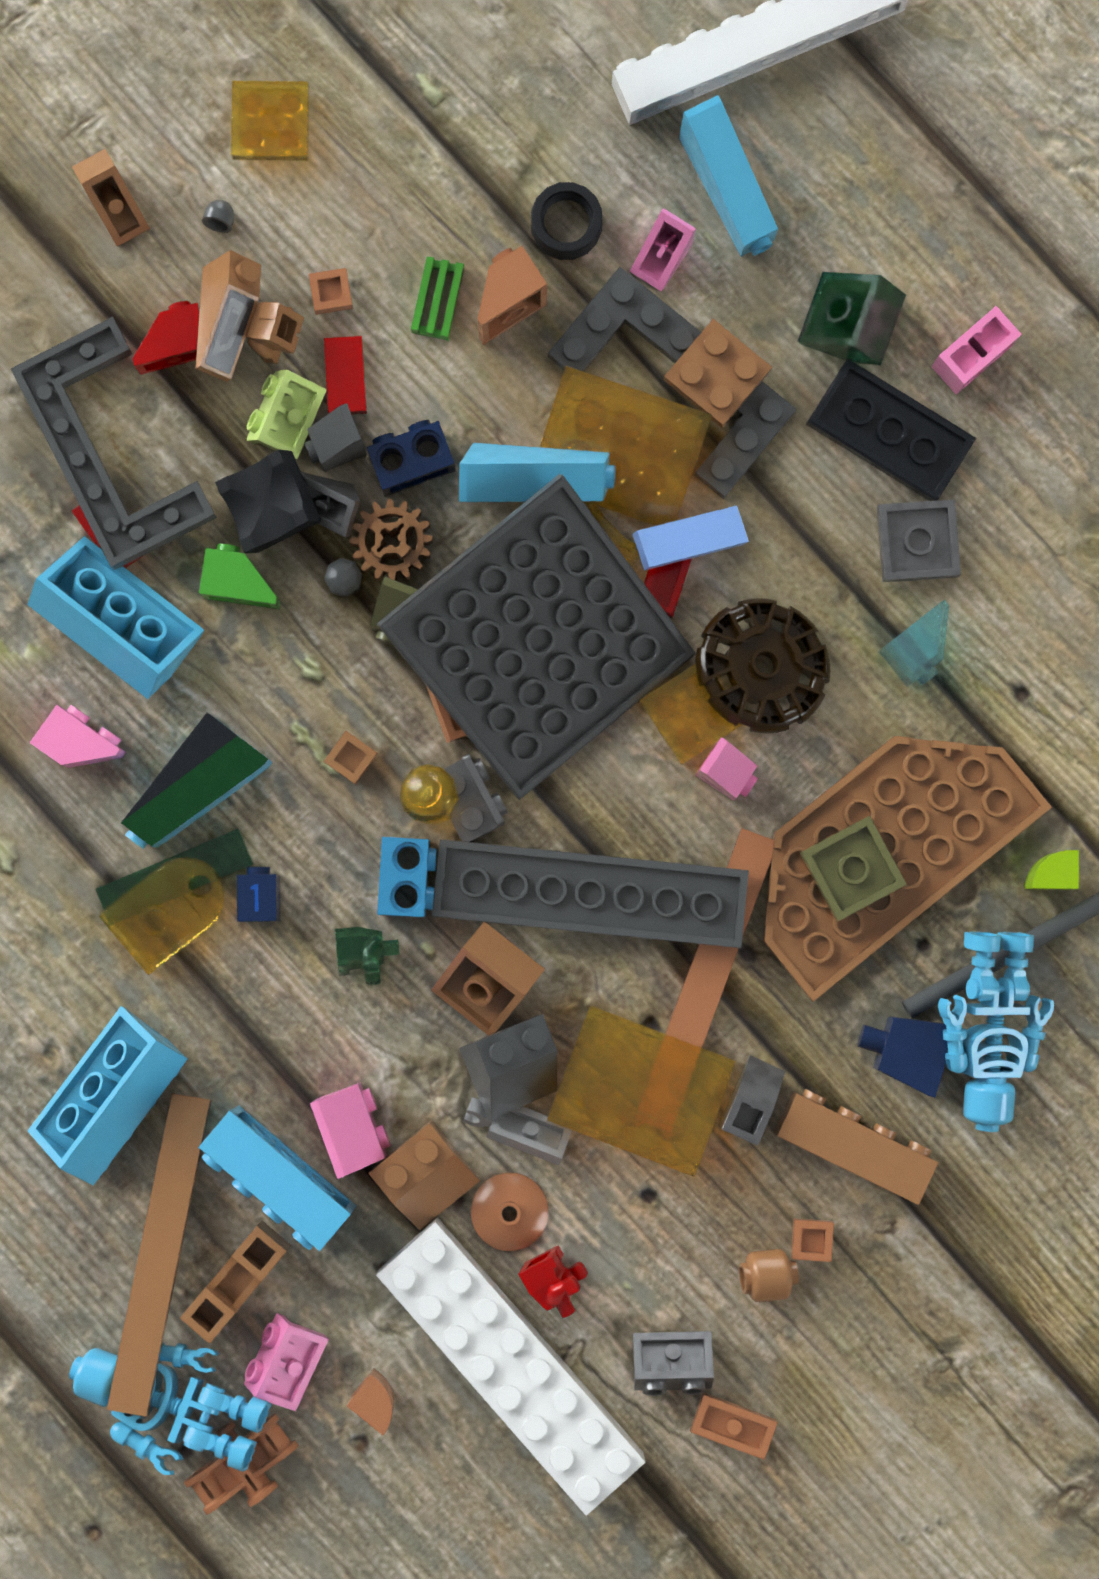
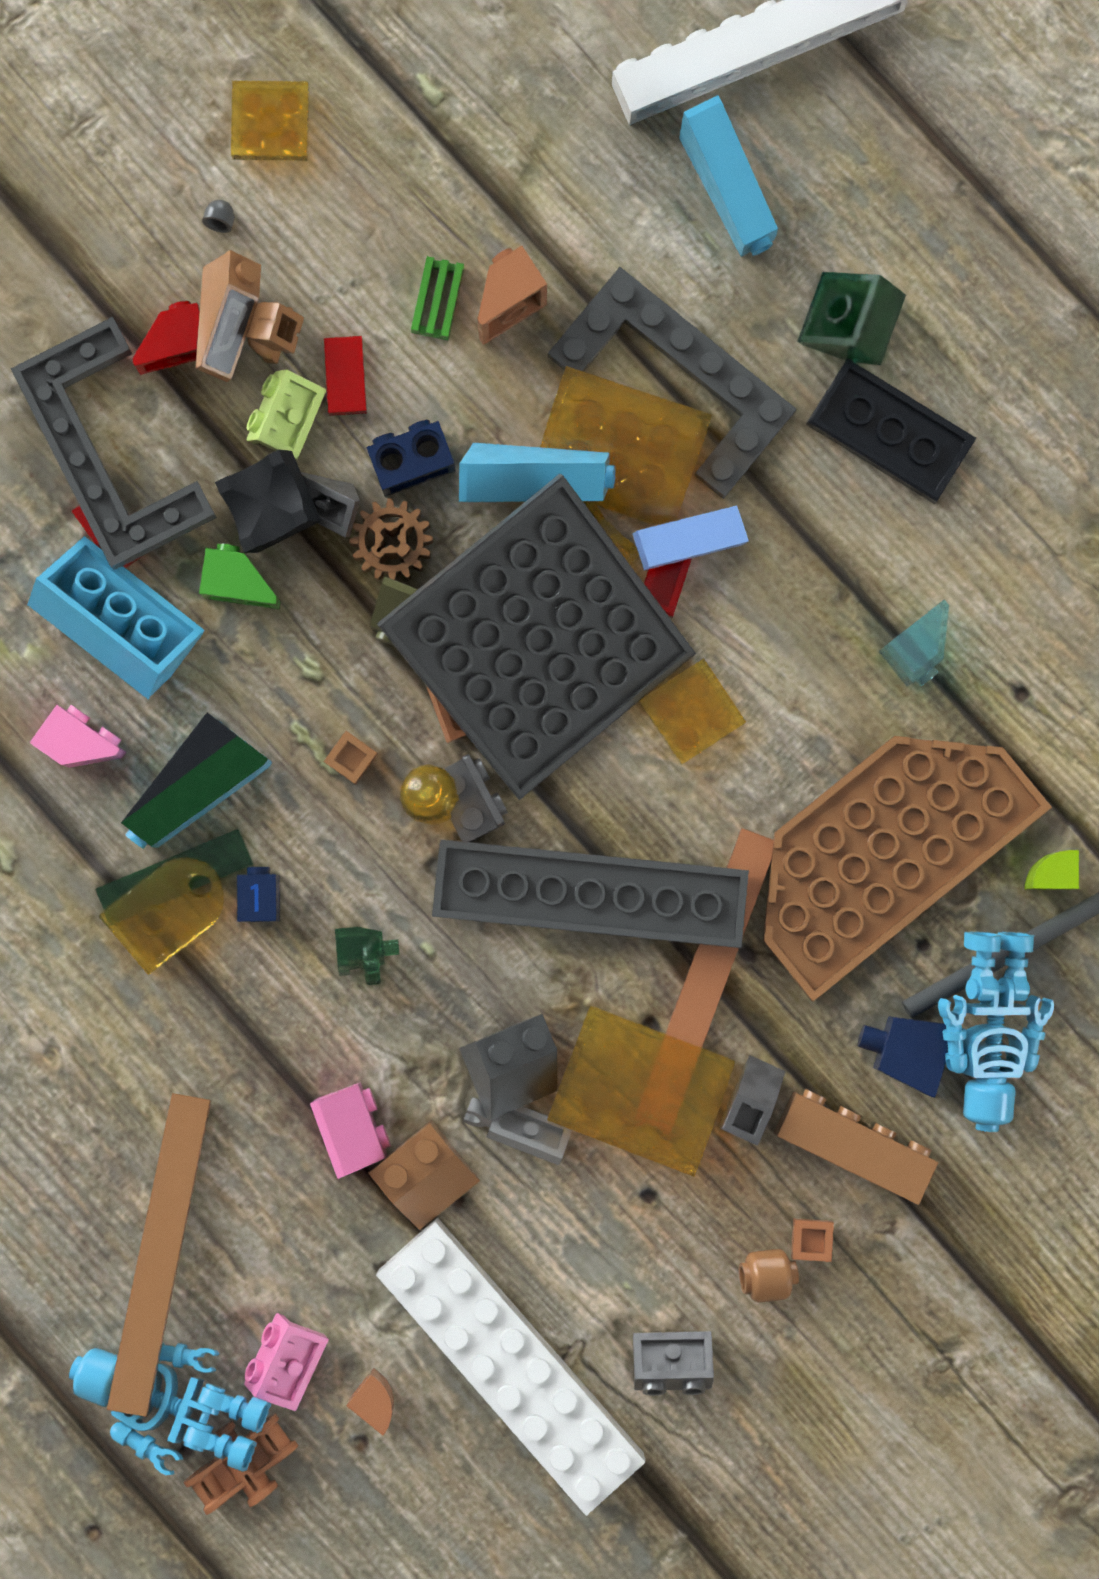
(106, 1096): medium azure slope -> none
(110, 197): medium nougat slope -> none
(235, 1281): medium nougat arch -> none
(277, 1178): medium azure brick -> none
(330, 291): nougat plate -> none
(335, 439): dark grey slope -> none
(343, 577): dark grey tile -> none
(395, 877): dark azure brick -> none
(487, 979): medium nougat slope -> none
(513, 1191): nougat dish -> none
(551, 1281): red piece -> none
(560, 192): black tyre -> none
(663, 250): bright pink slope -> none
(717, 373): medium nougat plate -> none
(728, 770): bright pink slope -> none
(733, 1425): nougat plate -> none
(751, 684): dark brown plate -> none
(853, 868): olive plate -> none
(918, 540): flat silver plate -> none
(976, 350): bright pink brick -> none

